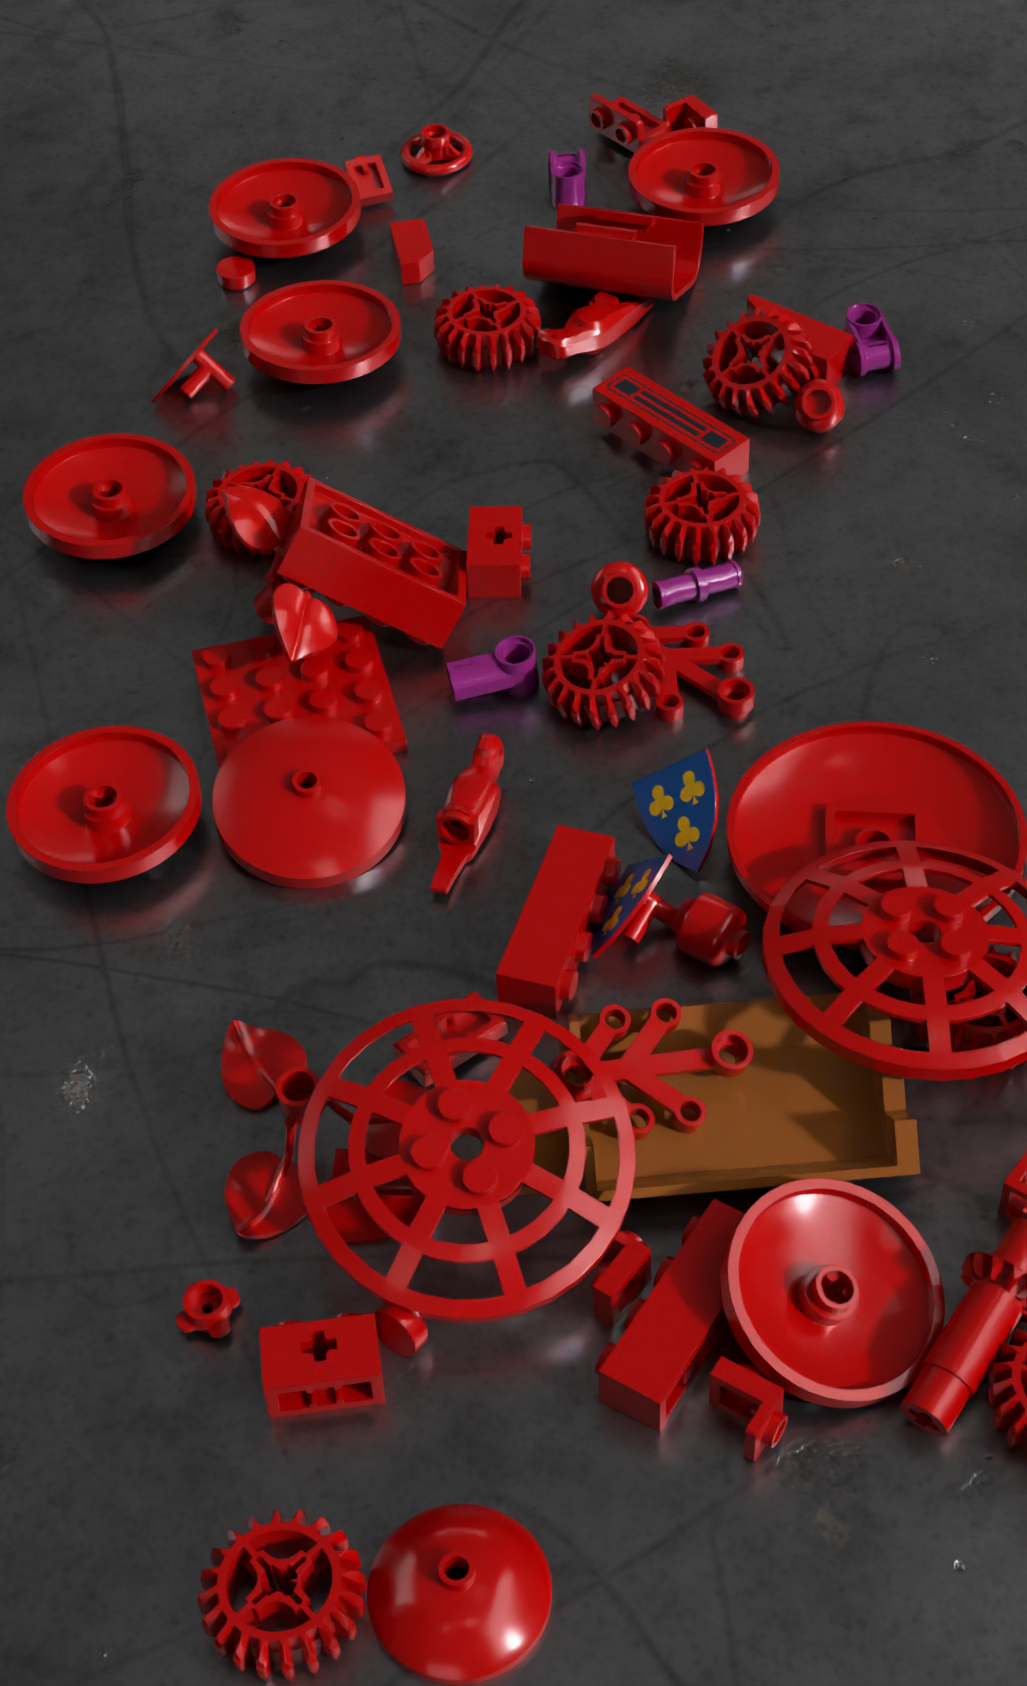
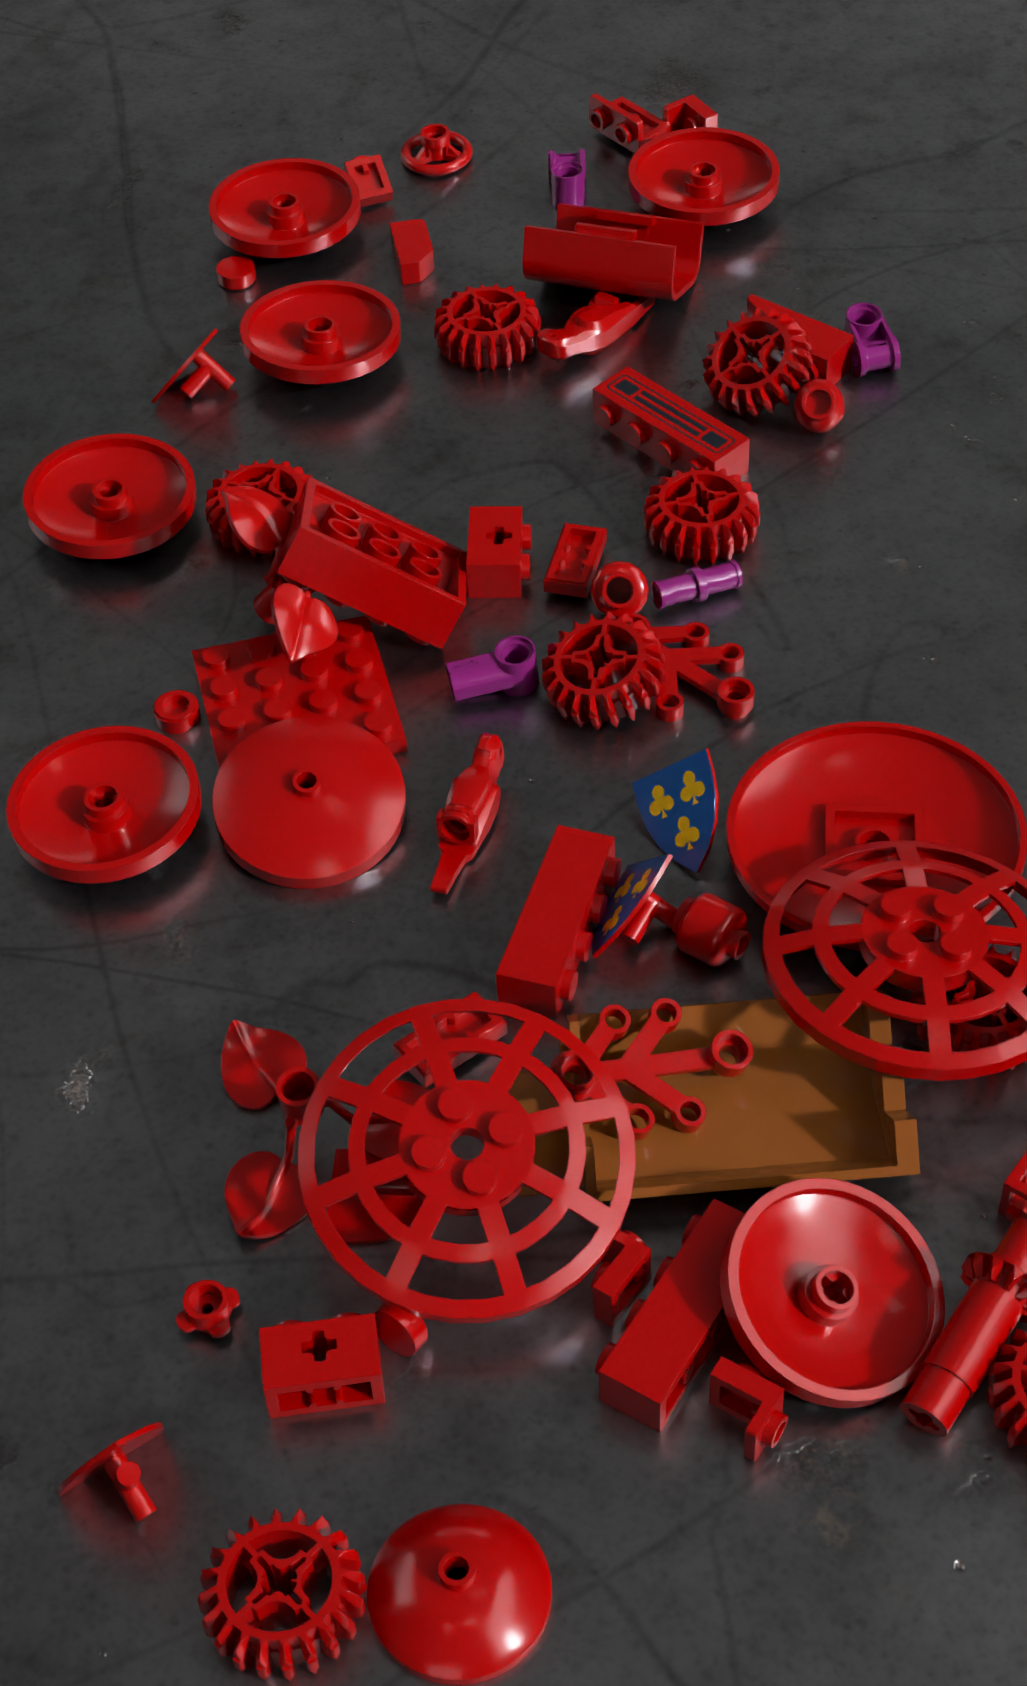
(122, 1472): none -> red shield
(176, 712): none -> red tile
(575, 560): none -> red plate

